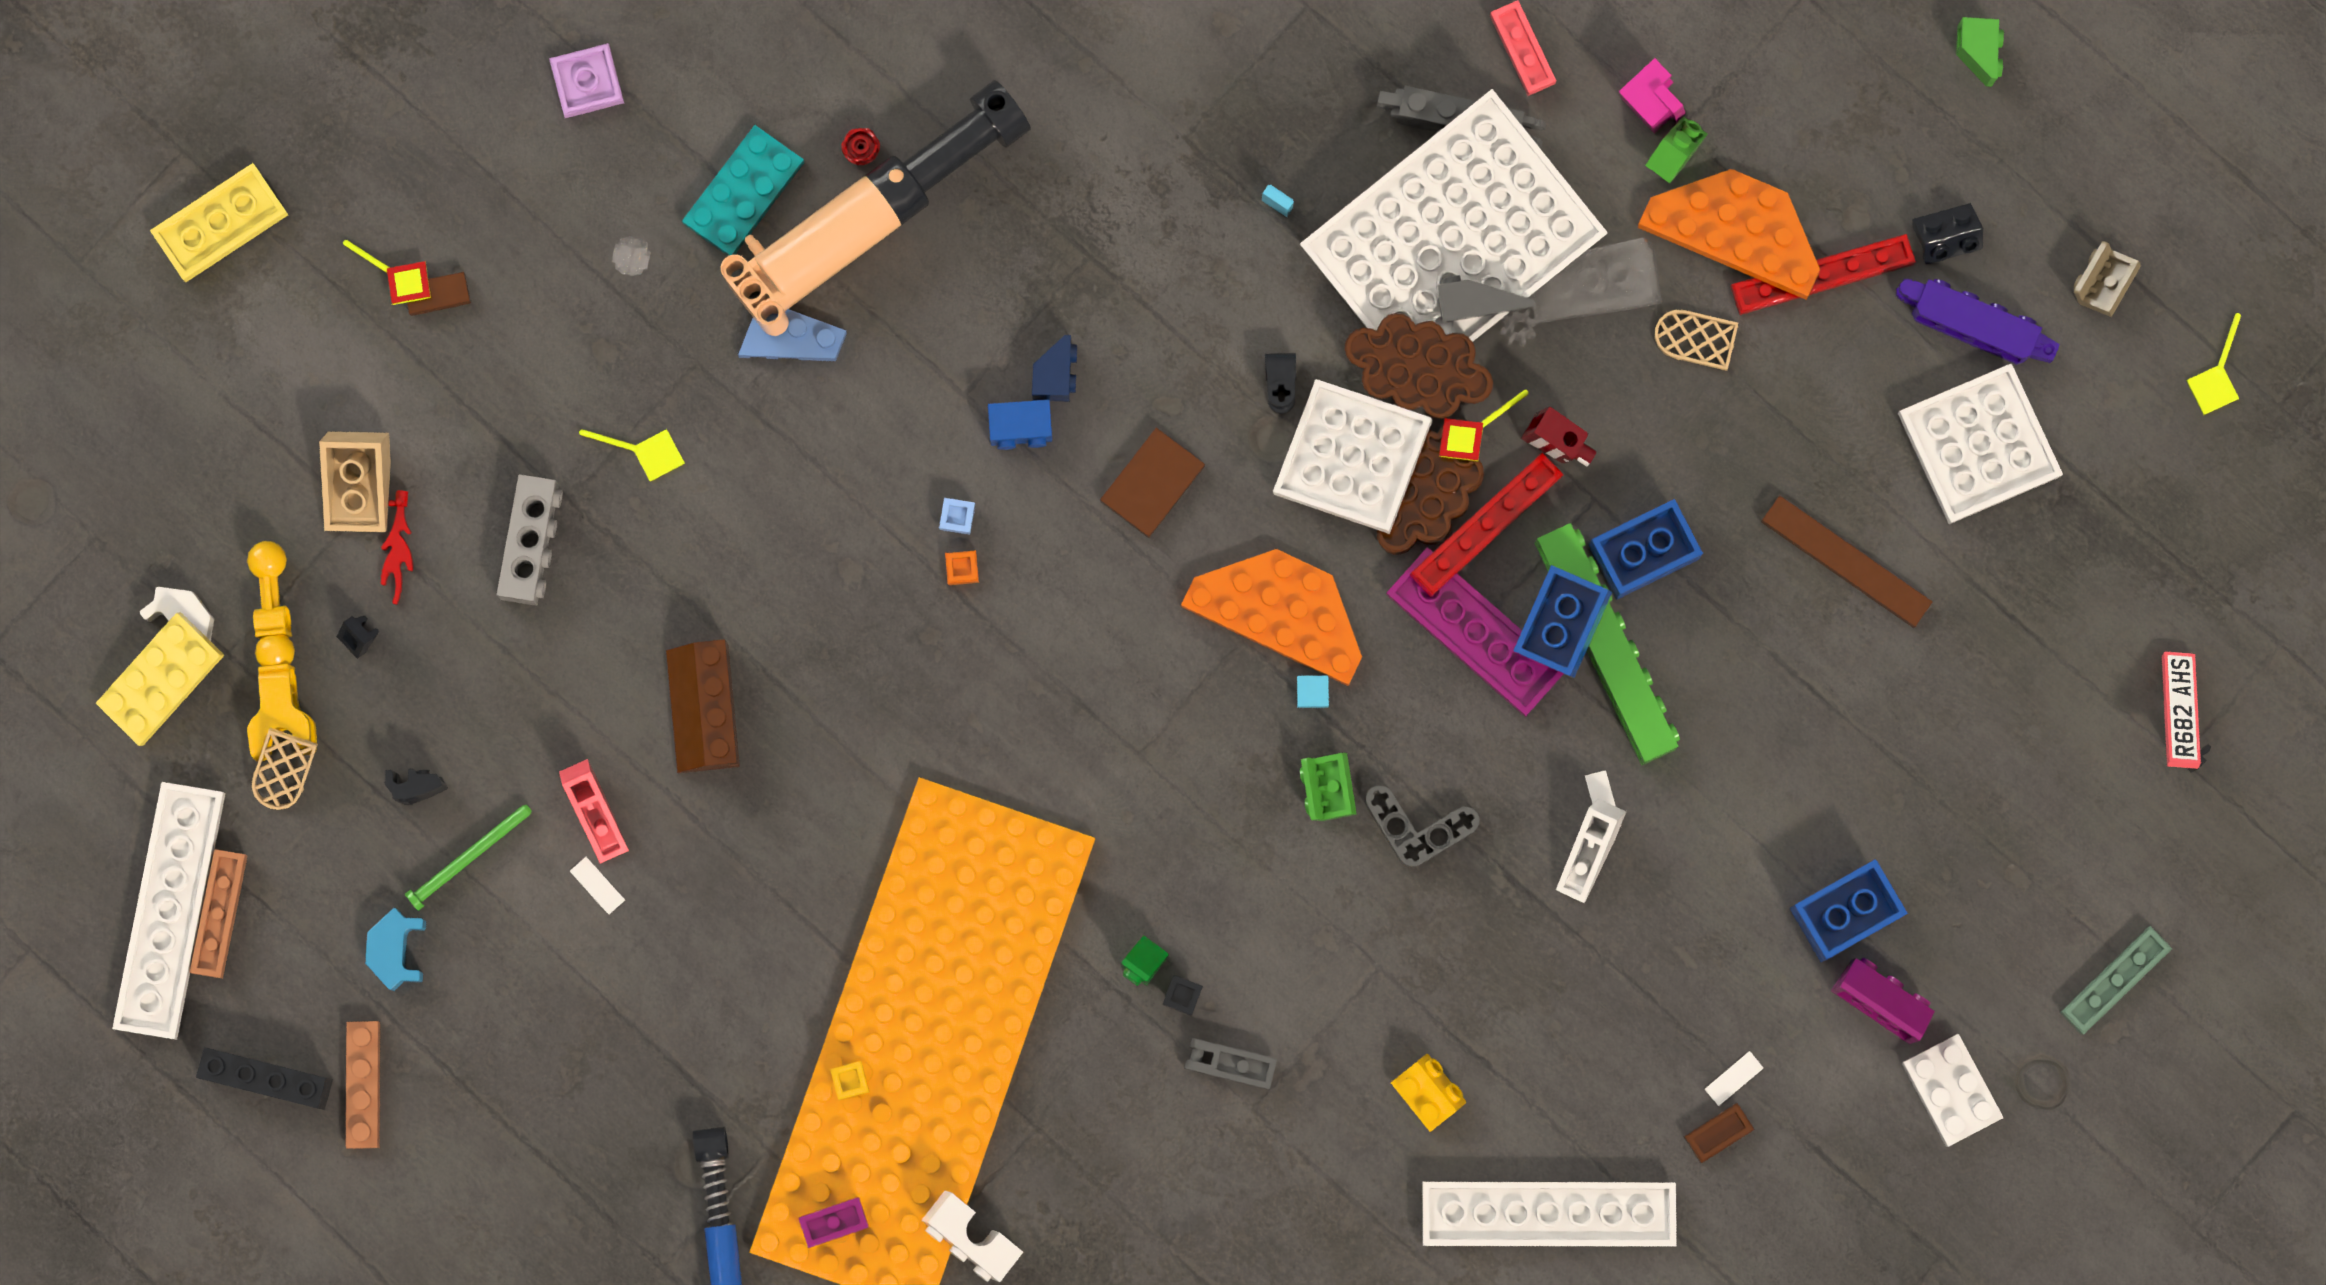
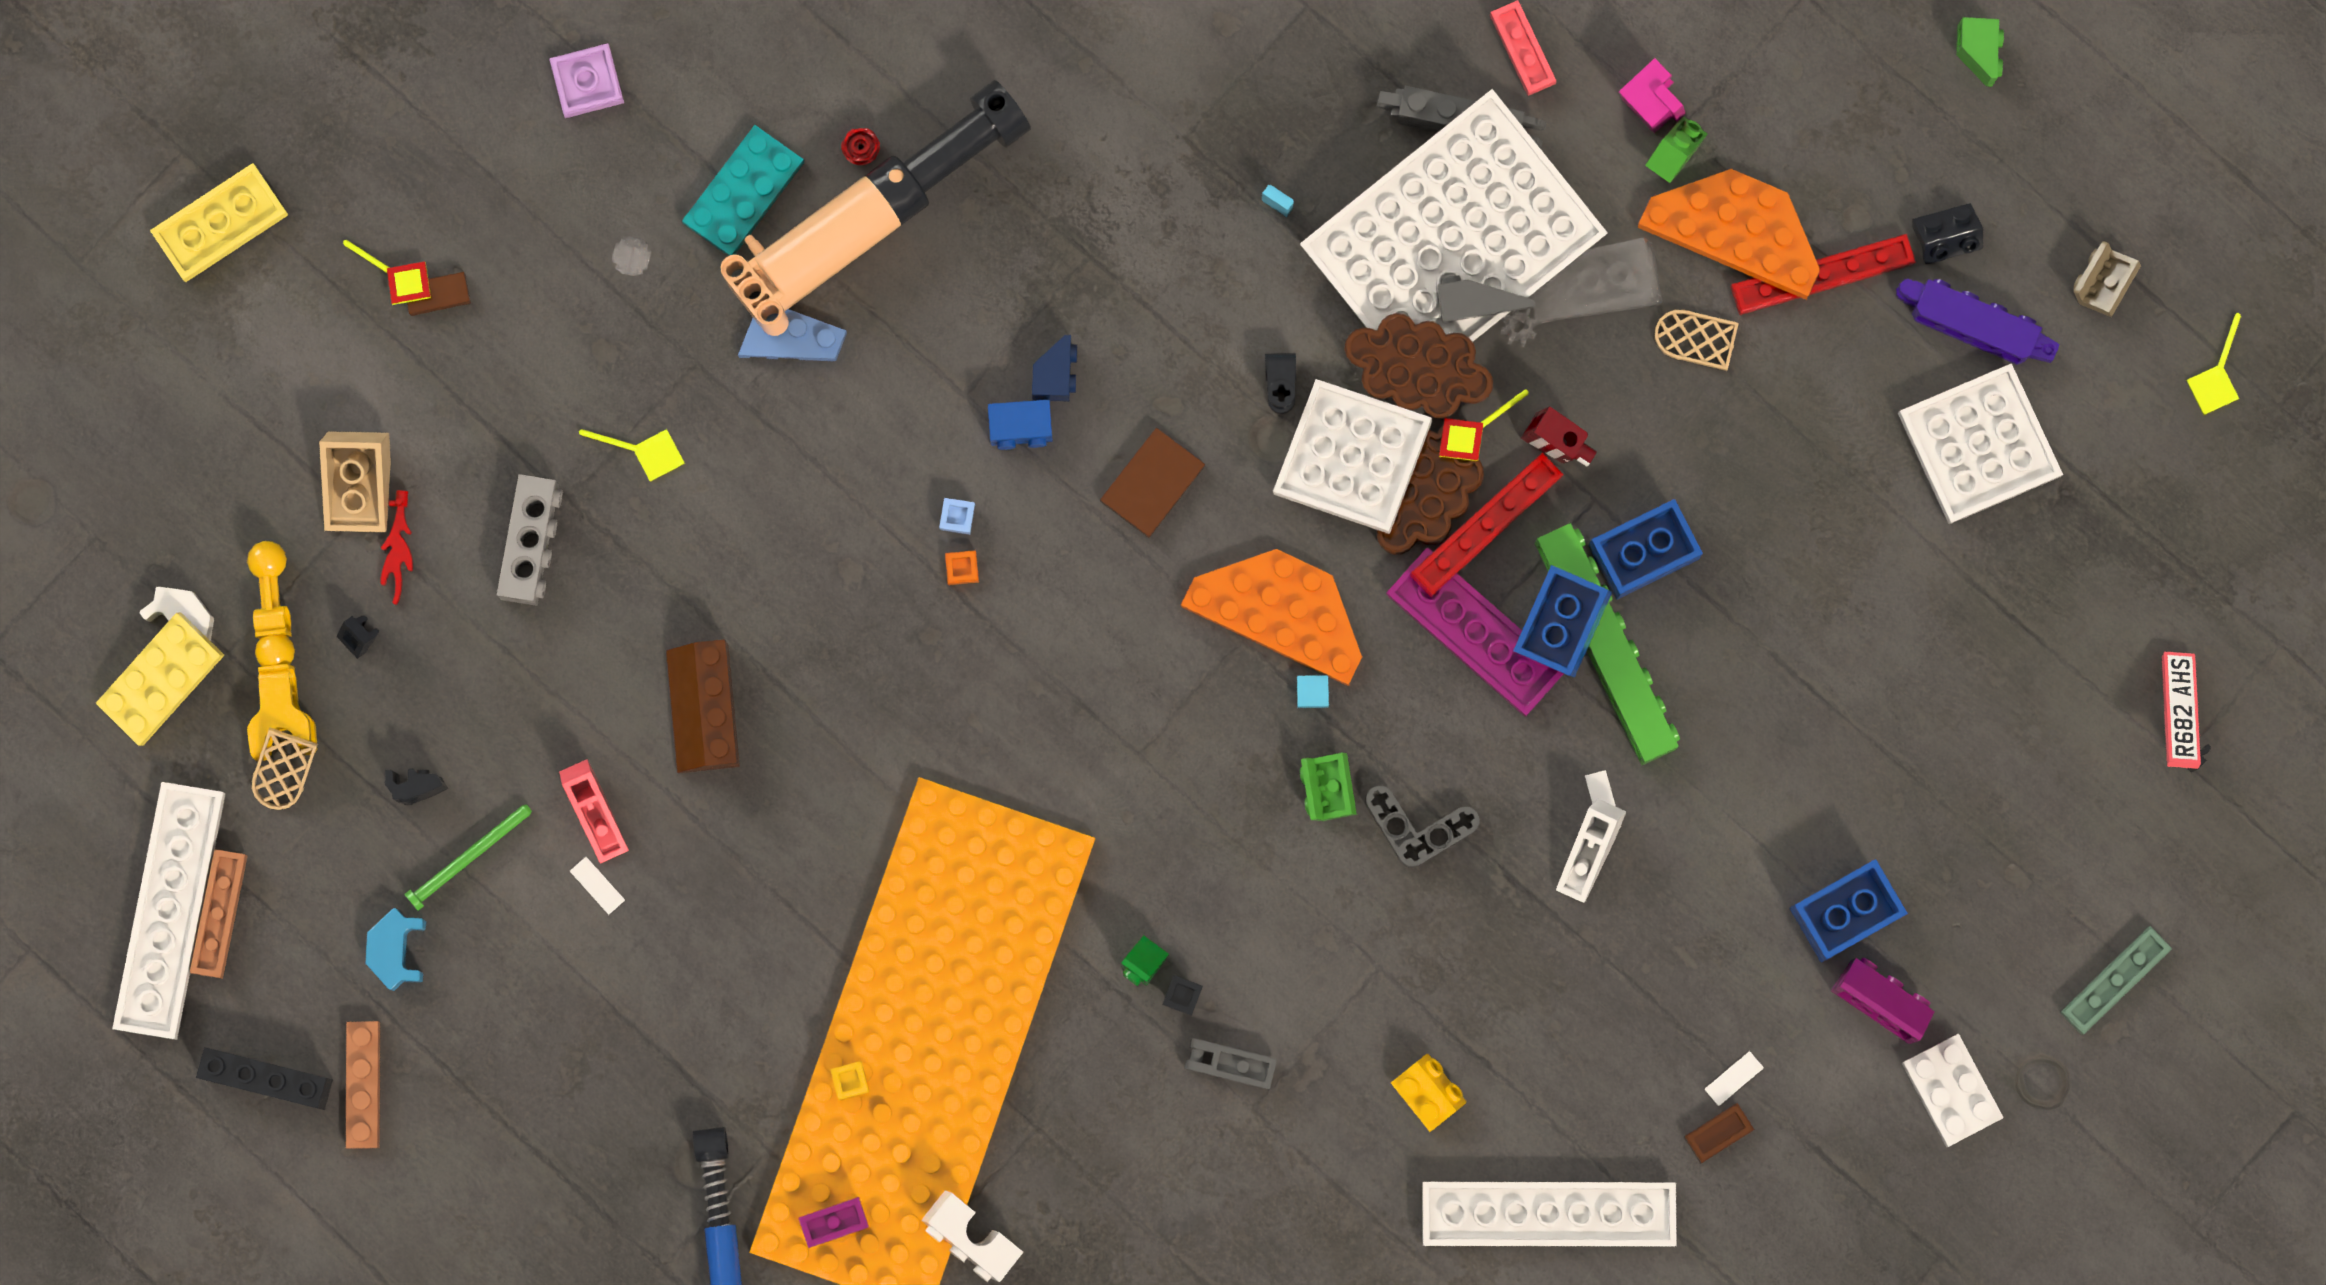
(1846, 561): reddish brown tile -> none

